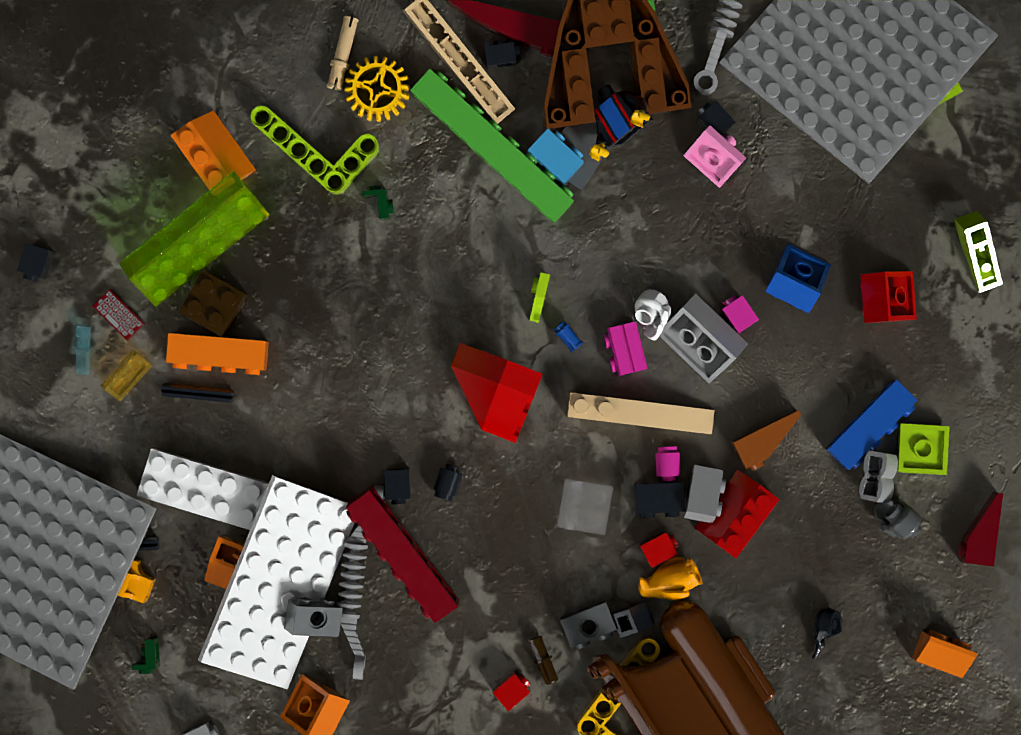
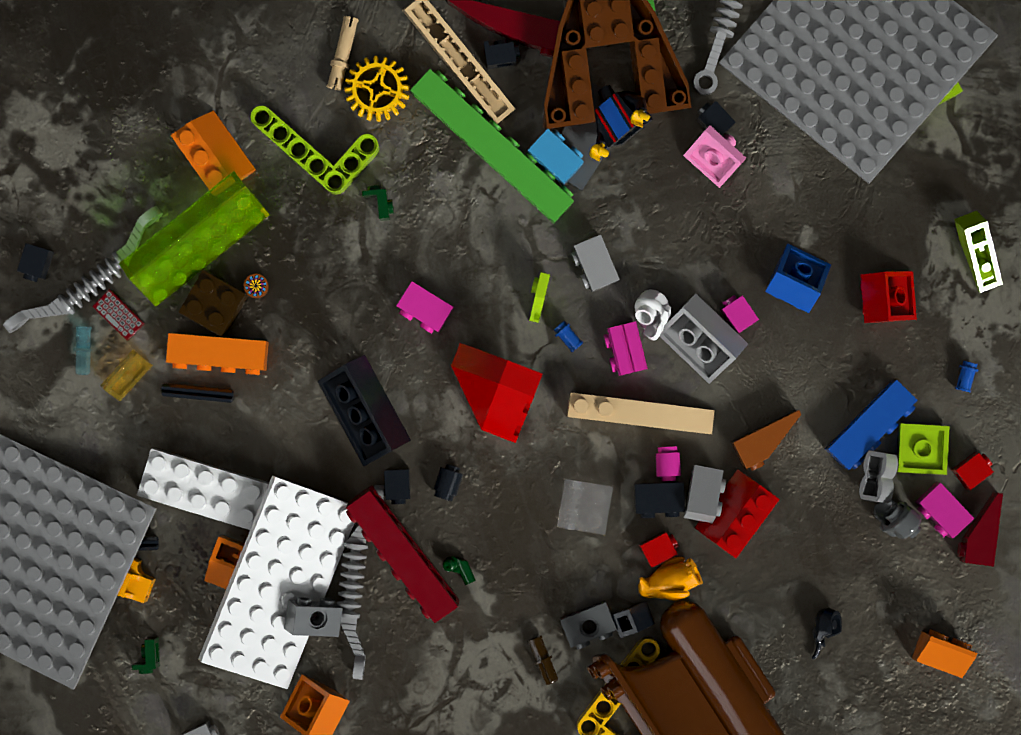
(65, 305): none -> light grey piece
(256, 286): none -> tile
(364, 410): none -> black slope
(424, 307): none -> dark pink brick
(459, 566): none -> dark green arm
(512, 690): red brick -> none
(595, 263): none -> light grey brick
(943, 510): none -> dark pink brick
(966, 376): none -> blue pin
(973, 470): none -> red brick

